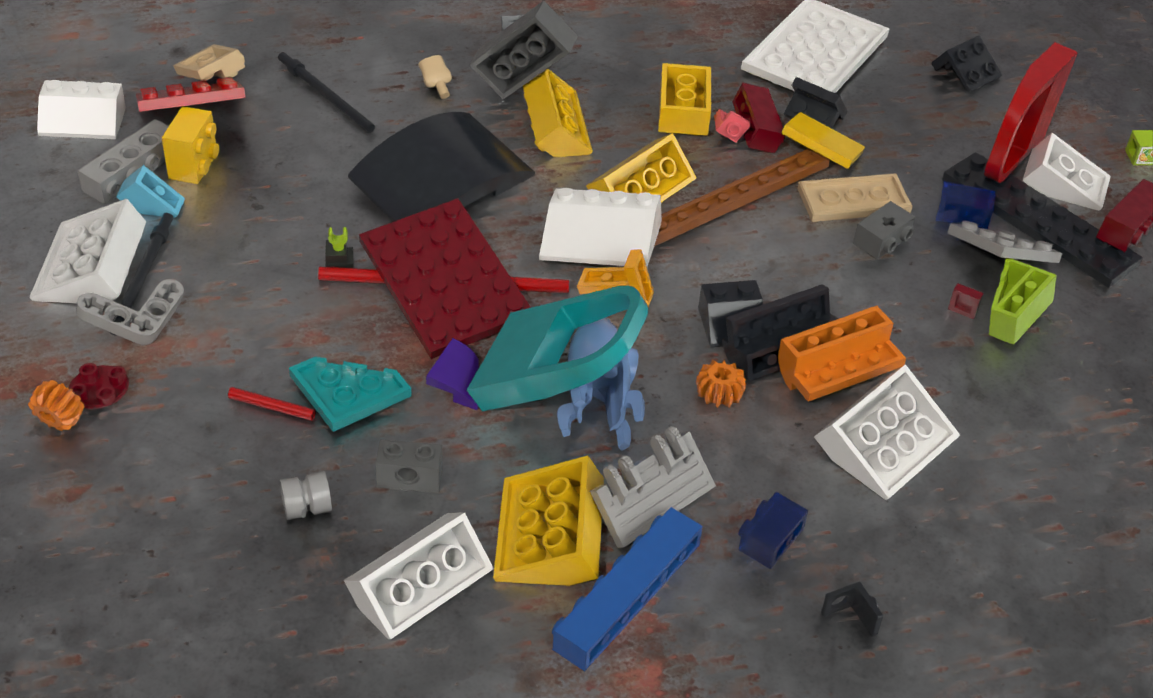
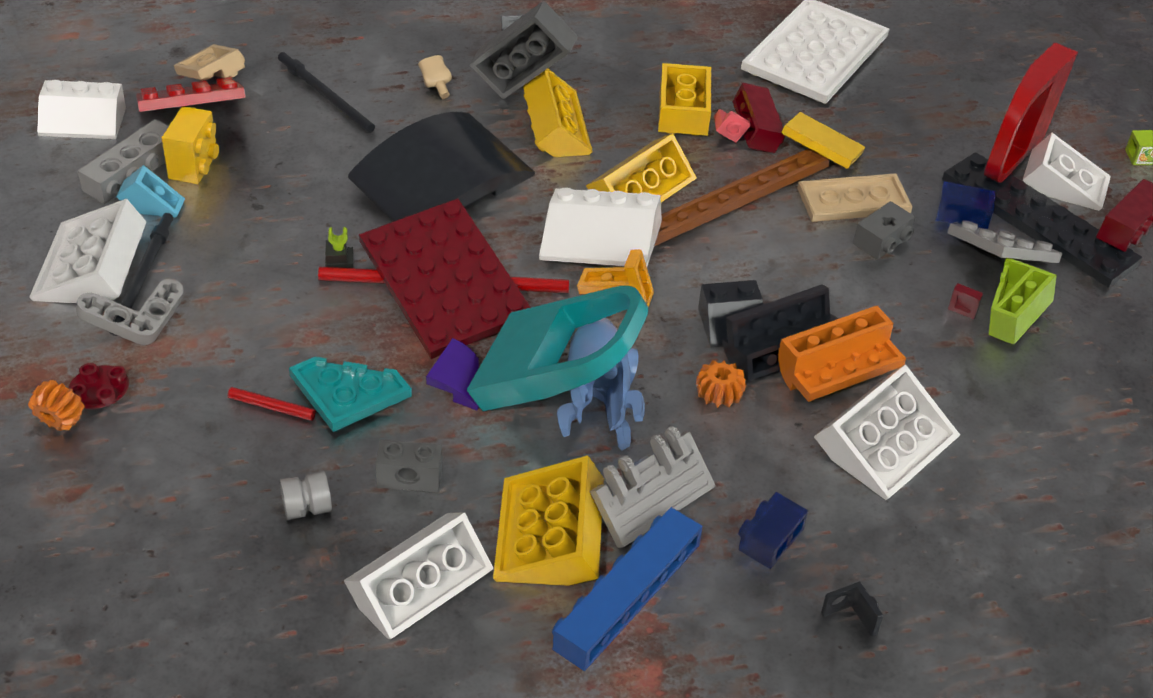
(815, 103): black bracket -> none
(971, 63): black bracket -> none

